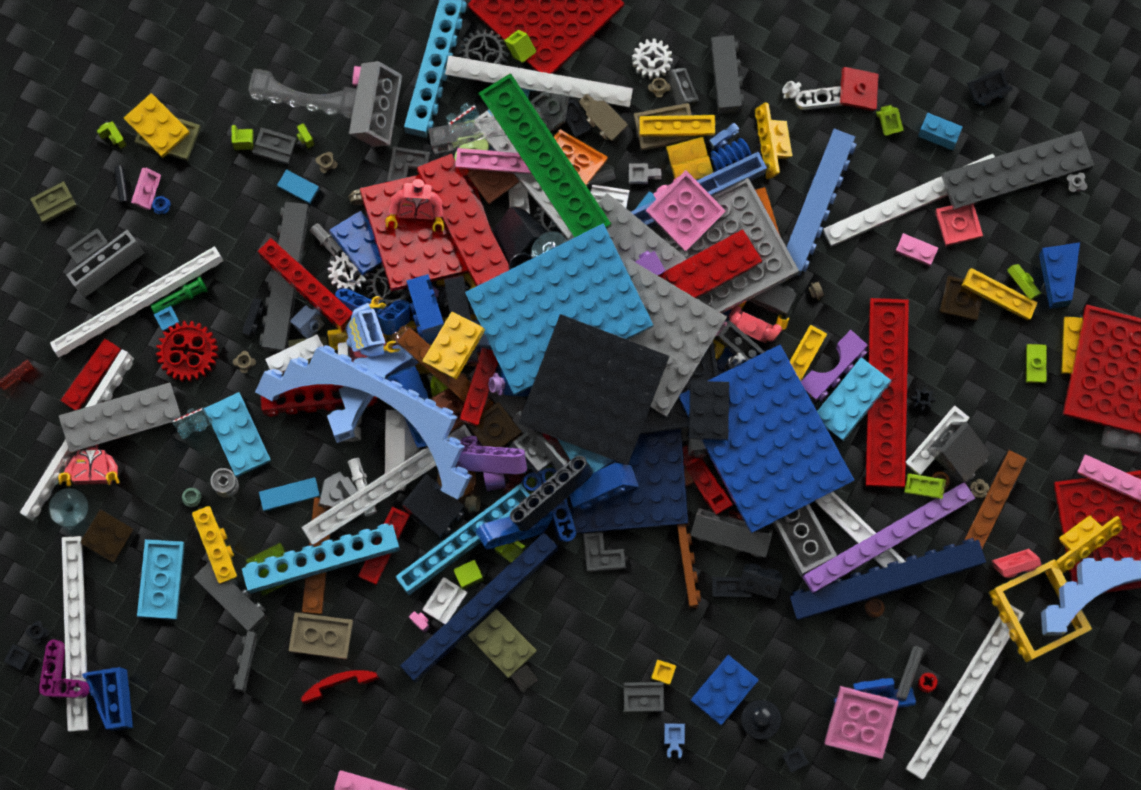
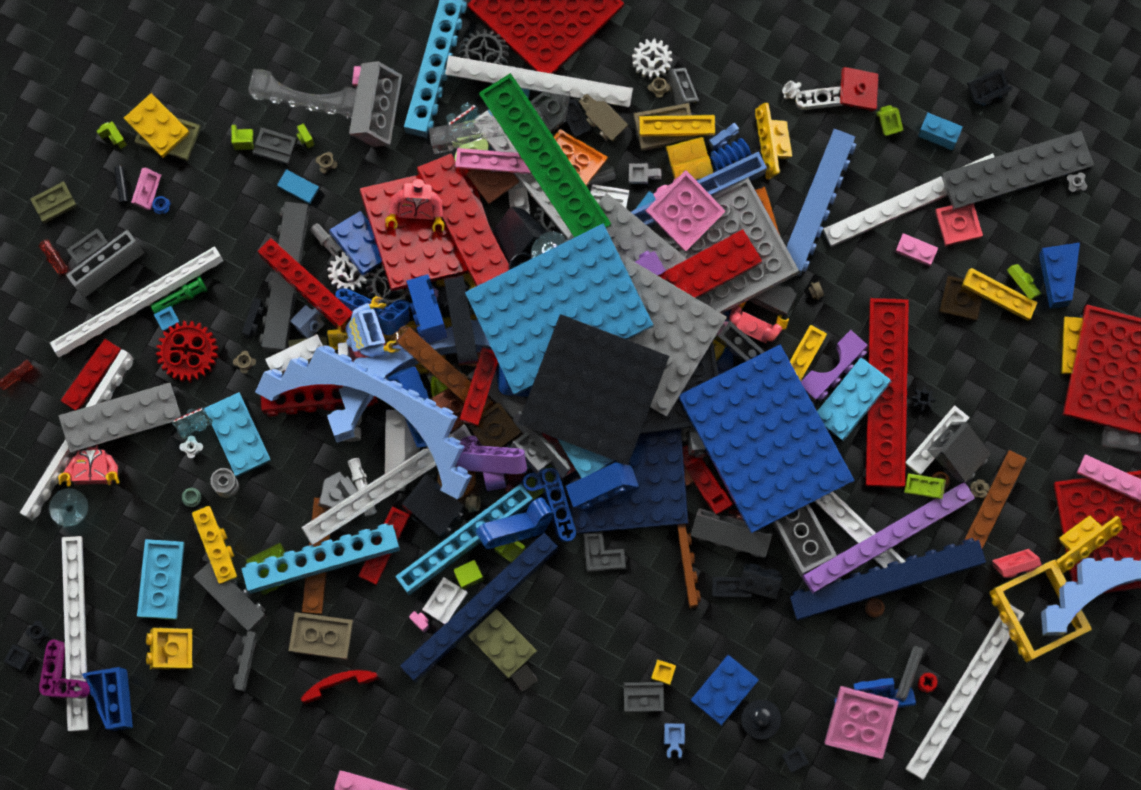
(53, 256): none -> clear red axle
(106, 535): dark brown plate -> none
(169, 648): none -> yellow plate
(186, 447): none -> white plate
(289, 494): dark azure tile -> none
(355, 198): dark tan plate -> none
(405, 159): dark grey tile -> none
(453, 345): yellow plate -> none
(496, 384): lavender plate -> none
(520, 45): lime panel -> none
(551, 493): black beam -> none
(708, 410): black plate -> none
(726, 74): dark grey brick -> none
(734, 361): light grey axle -> none
(1035, 363): lime plate -> none

